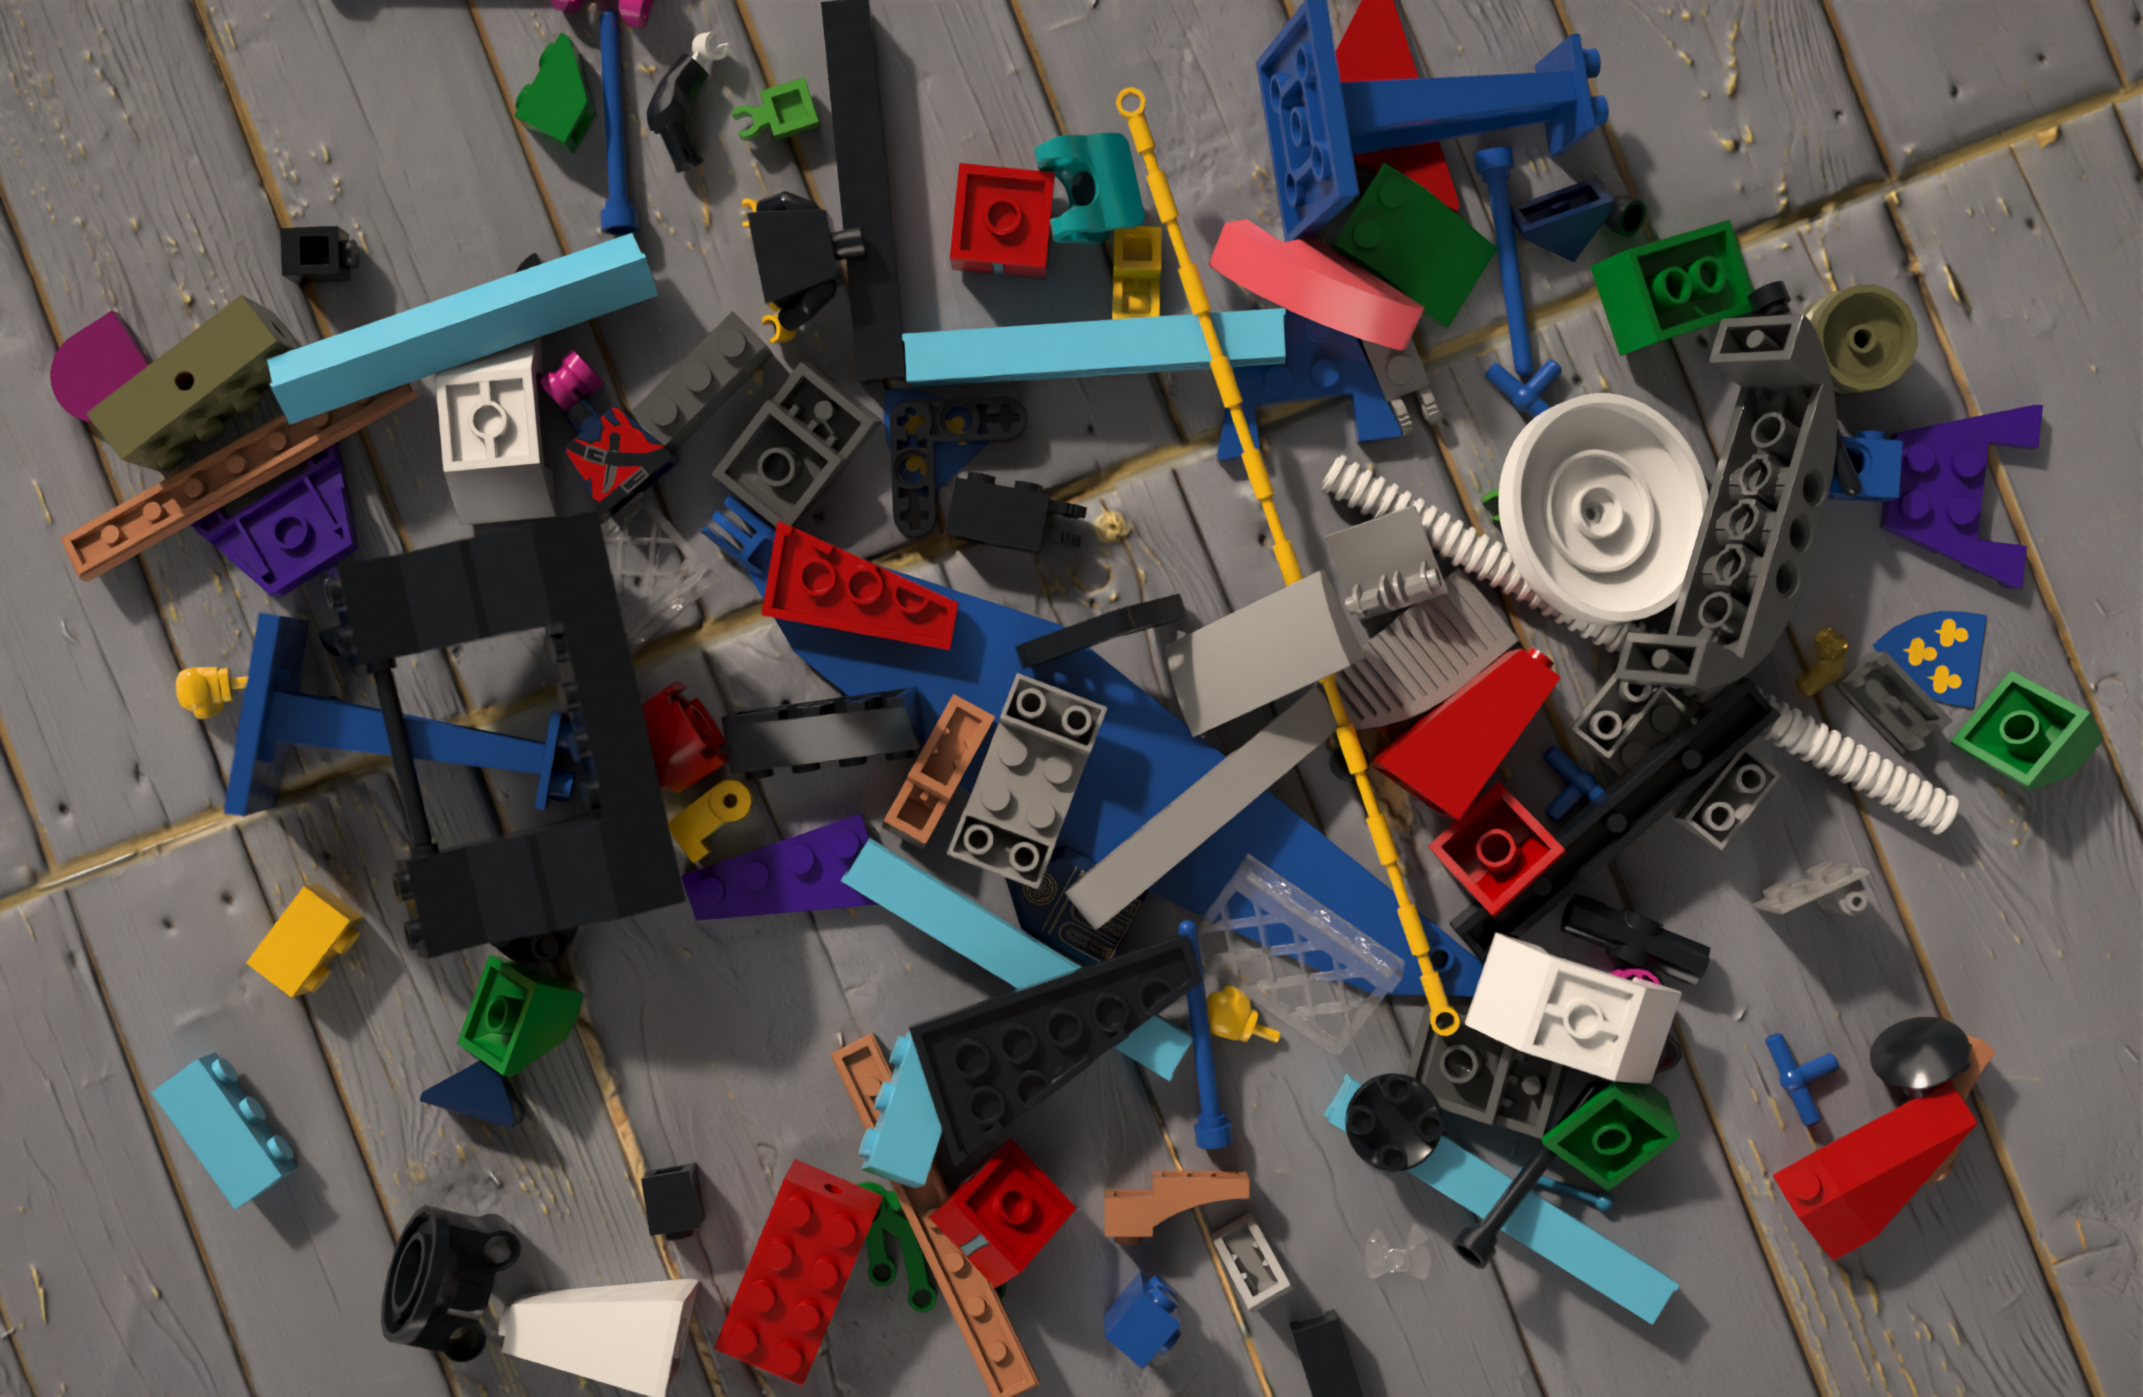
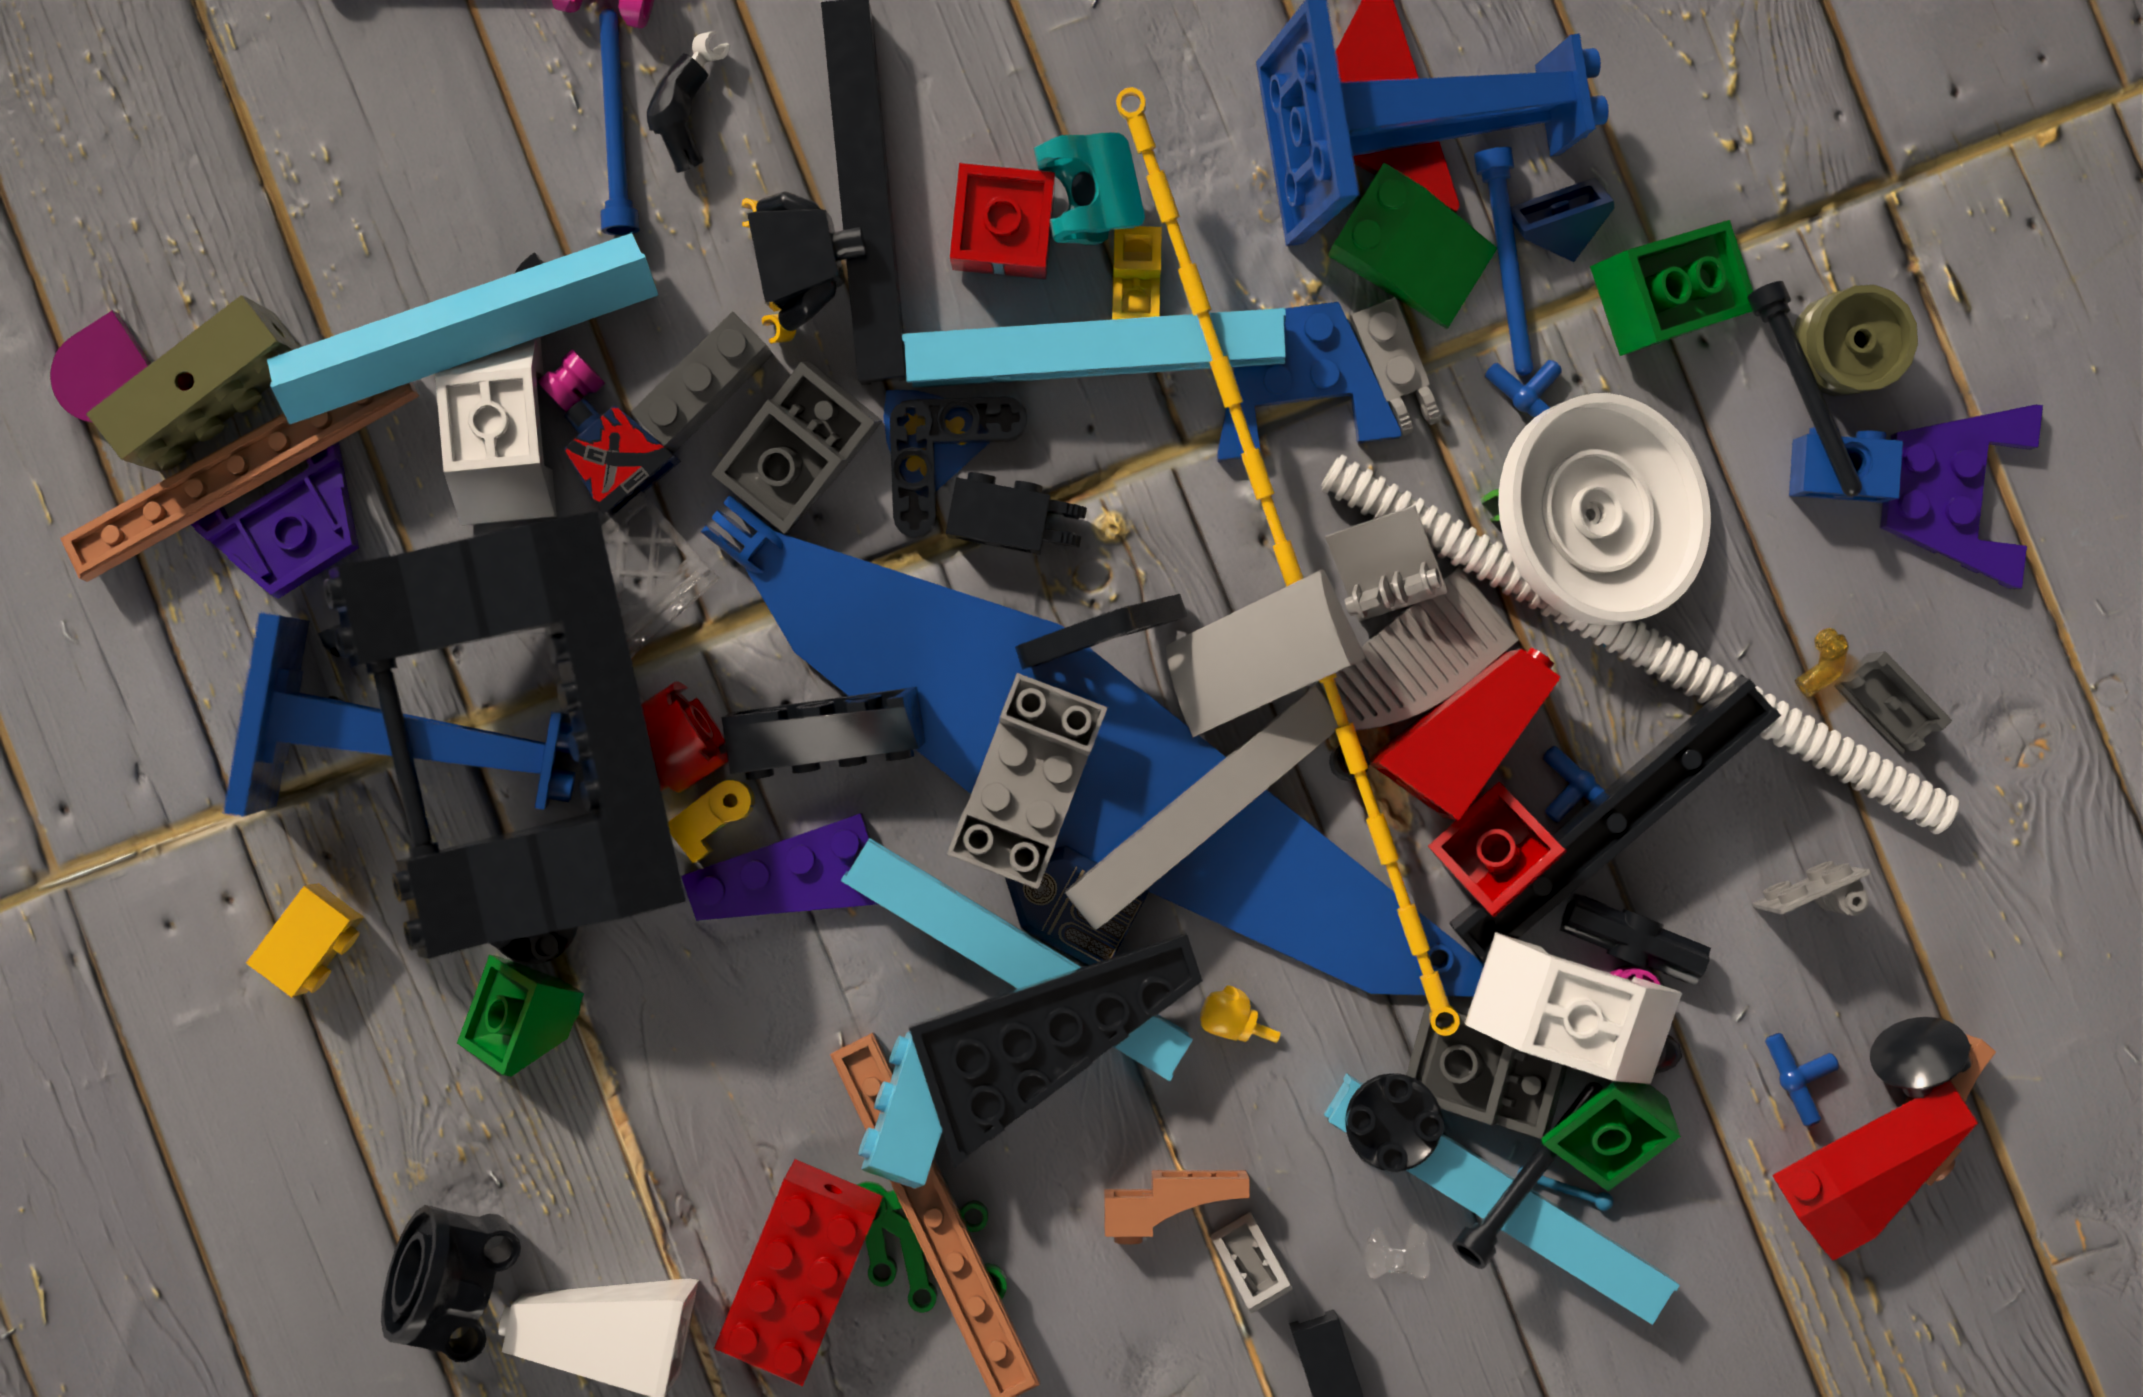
(206, 690): yellow piece -> none
(225, 1129): medium azure brick -> none
(304, 247): black brick -> none
(478, 1093): dark blue slope -> none
(559, 98): green slope -> none
(673, 1201): black brick -> none
(785, 110): bright green plate -> none
(840, 591): red wing -> none
(937, 772): nougat slope -> none
(1003, 1213): red container -> none
(1143, 1319): blue brick -> none
(1213, 1127): blue piece -> none
(1316, 284): coral slope -> none
(1323, 930): clear fence -> none
(1626, 216): black hinge -> none
(1634, 718): light grey slope -> none
(1758, 511): dark grey slope -> none
(1939, 653): blue sticker -> none
(2029, 733): green slope -> none

